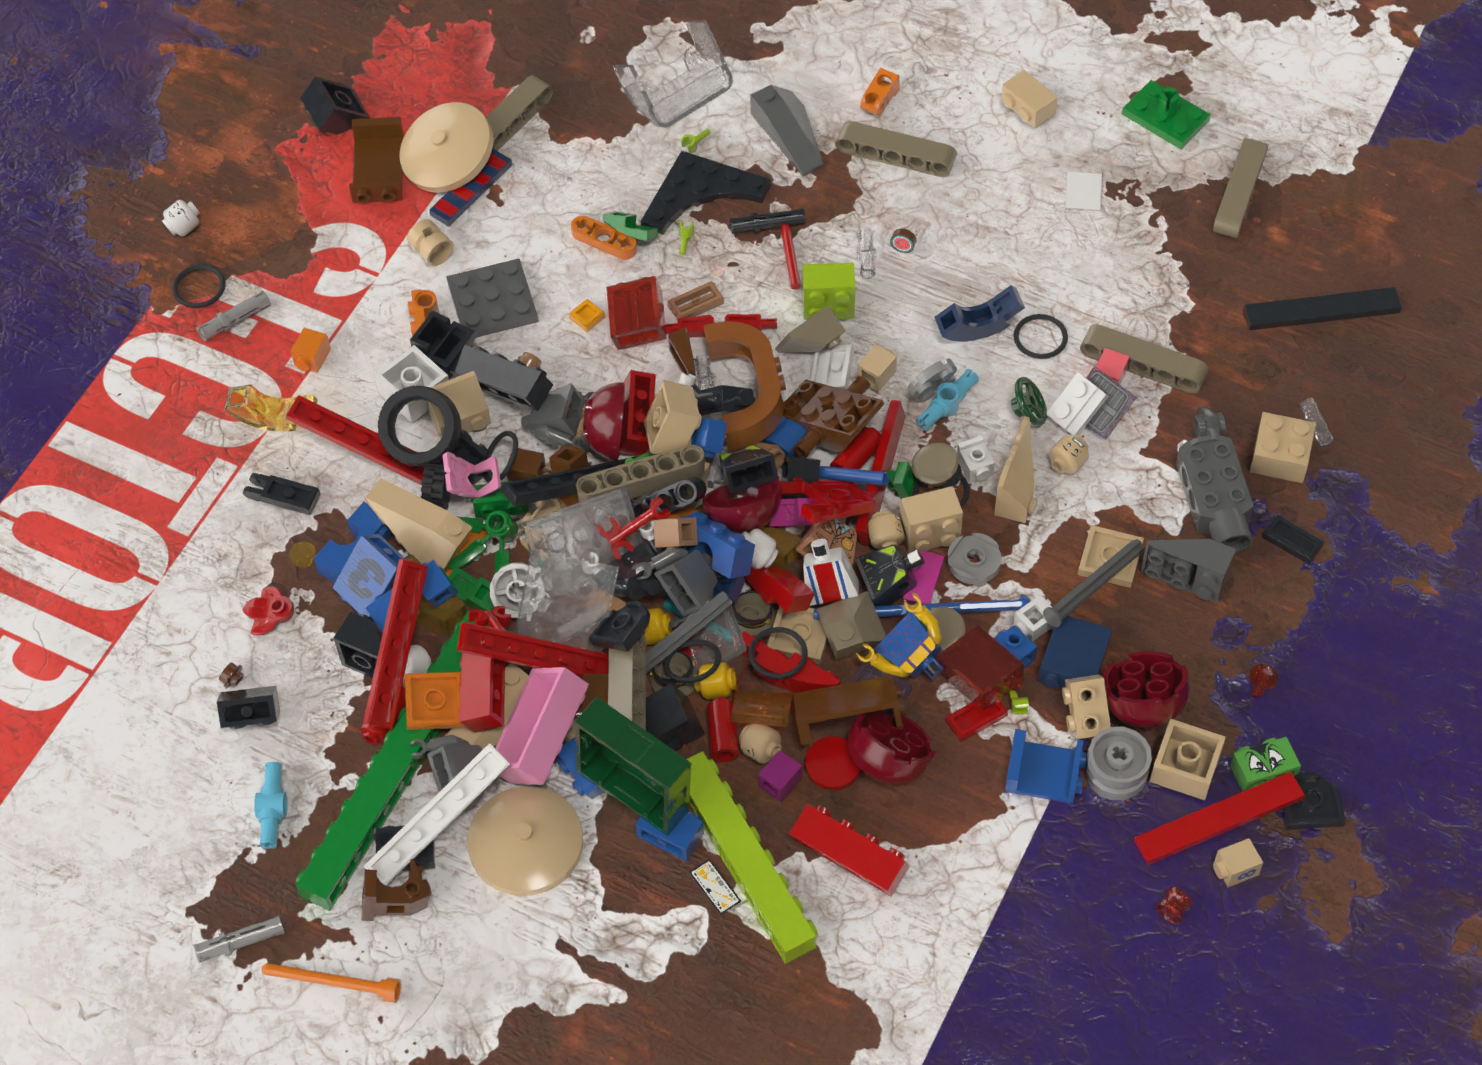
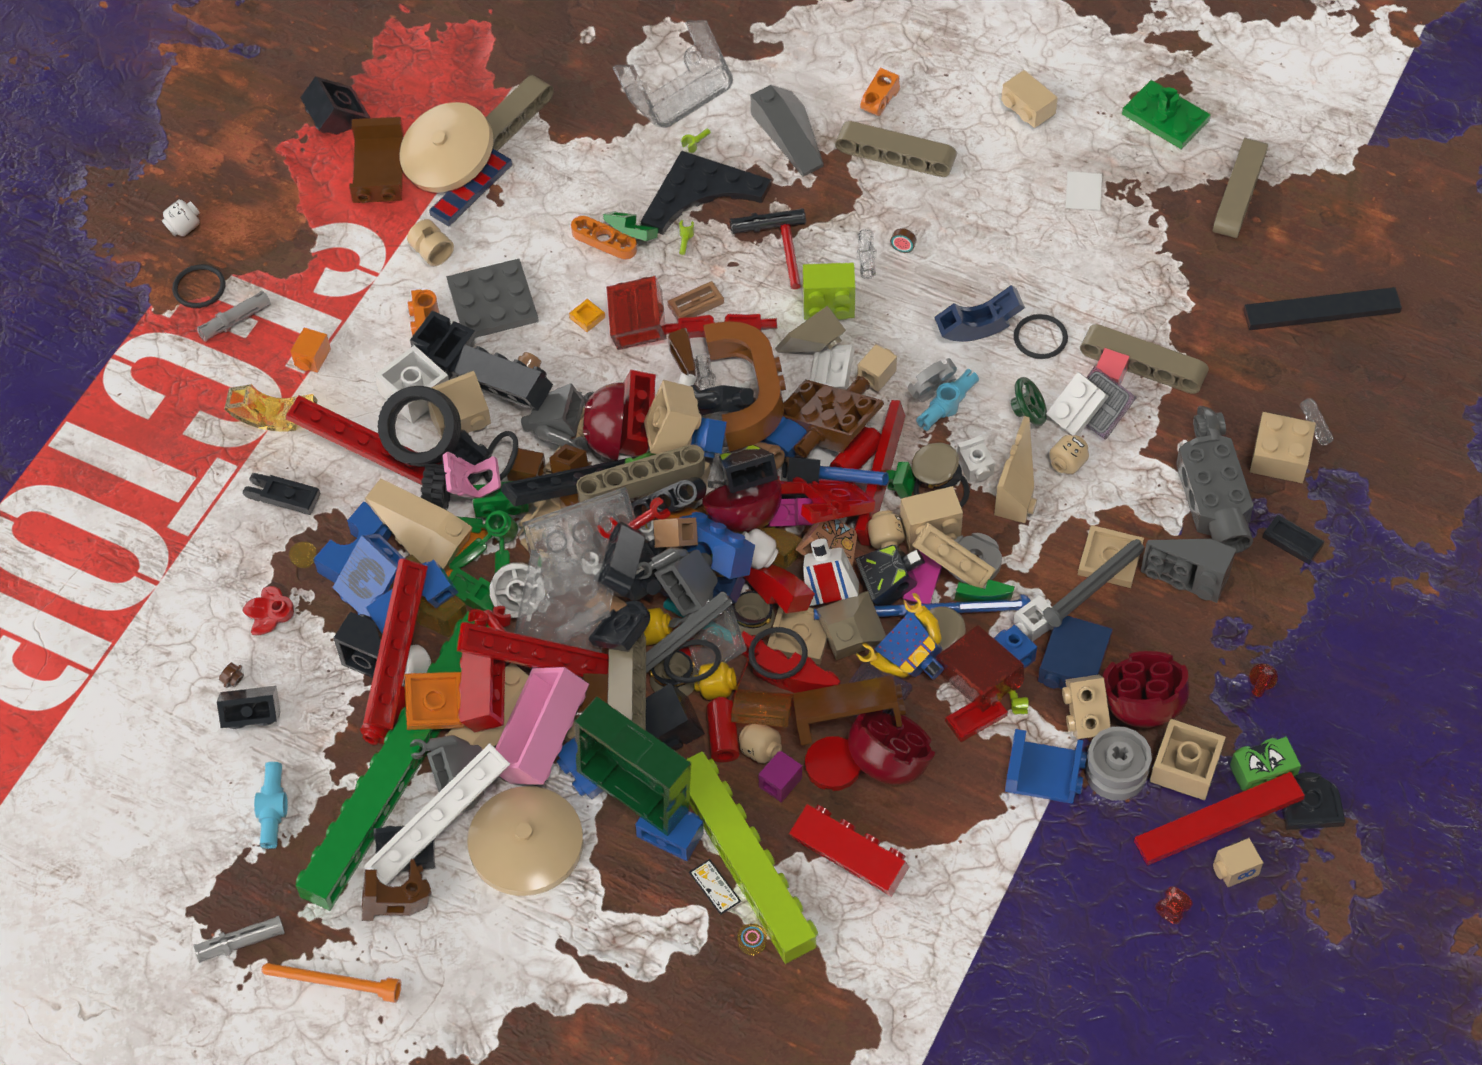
(621, 559): none -> black beam
(752, 939): none -> clear yellow tile
(953, 556): none -> tan tile
(993, 591): none -> green slope

